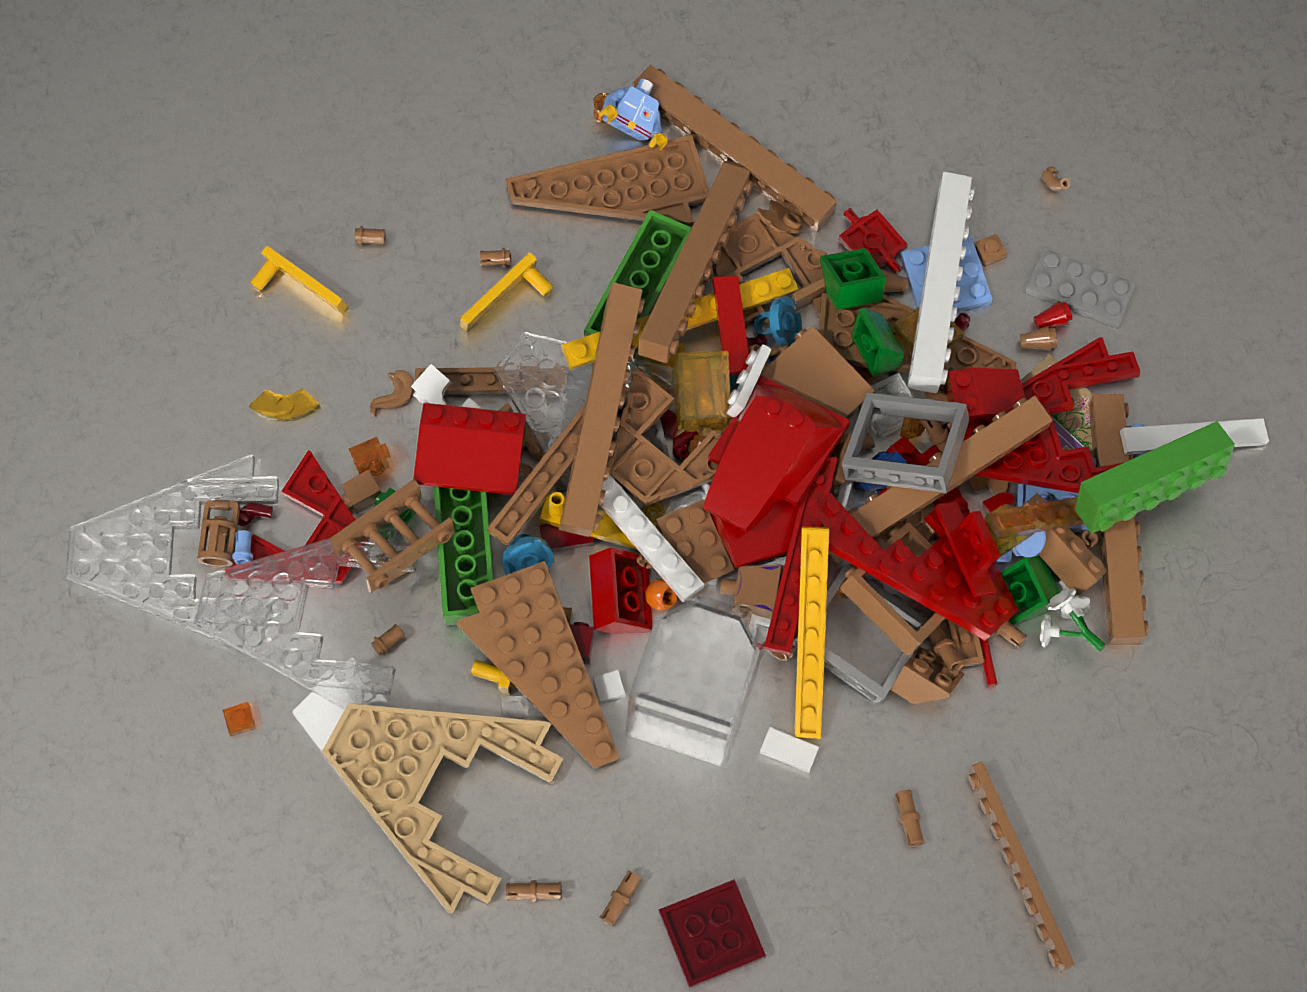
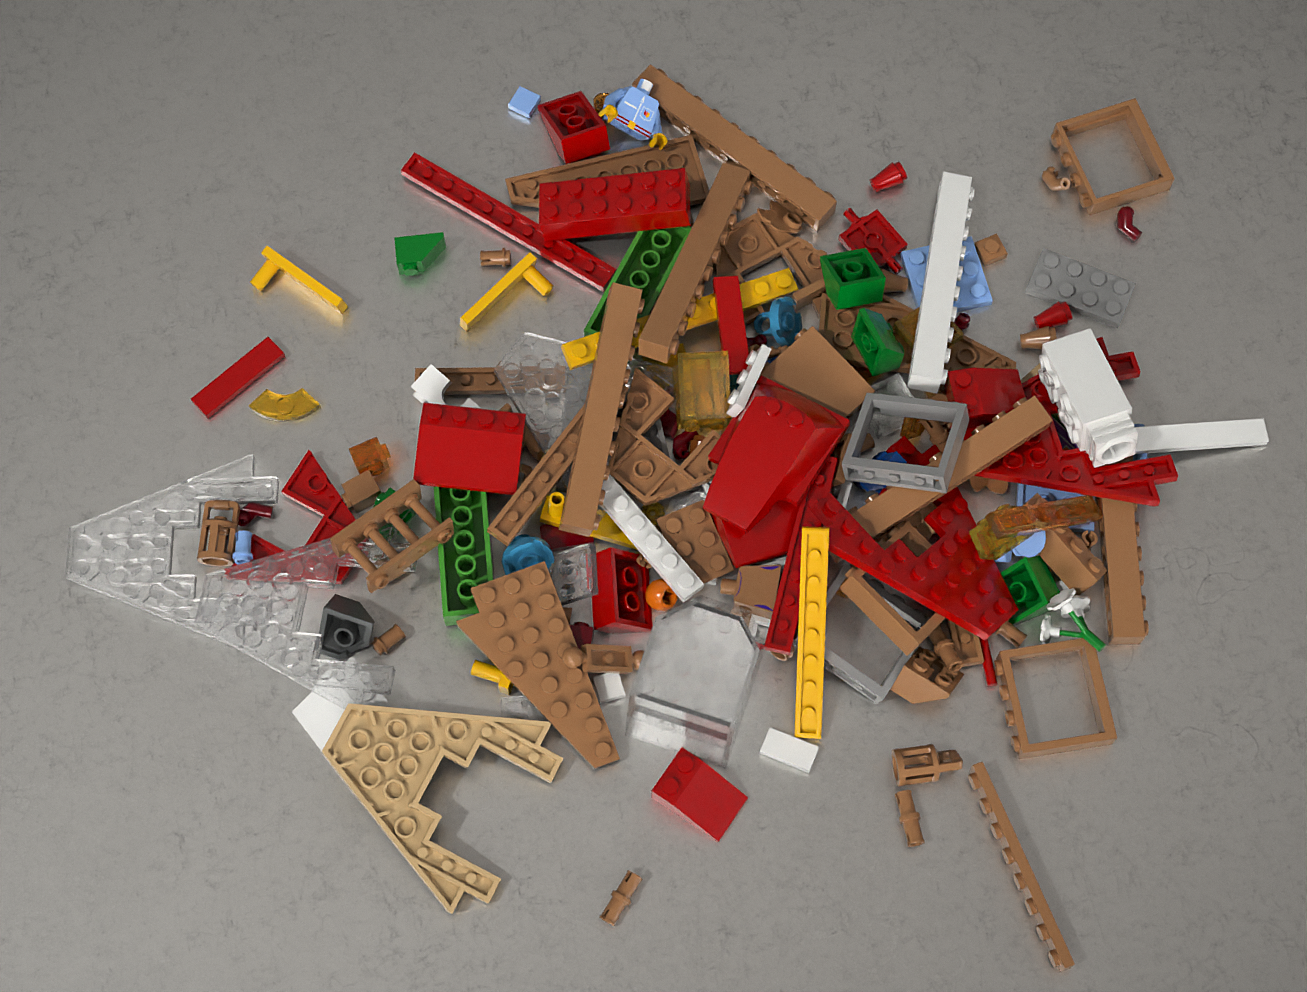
(237, 377): none -> red tile
(239, 719): clear orange plate -> none
(344, 627): none -> dark grey slope
(371, 236): medium nougat pin -> none
(401, 396): medium nougat piece -> none
(418, 252): none -> green slope
(507, 221): none -> red plate
(524, 102): none -> light blue tile
(533, 891): medium nougat pin -> none
(574, 127): none -> red slope
(575, 573): none -> clear plate
(603, 658): none -> medium nougat plate
(614, 204): none -> red brick
(698, 794): none -> red slope
(712, 933): dark red plate -> none
(890, 176): none -> red cone
(923, 773): none -> medium nougat piece
(971, 546): red bracket -> none
(998, 500): red tile -> none
(1088, 397): none -> white piece
(1096, 688): none -> medium nougat window
(1125, 223): none -> dark red arm
(1144, 139): none -> medium nougat window
(1154, 477): bright green brick -> none

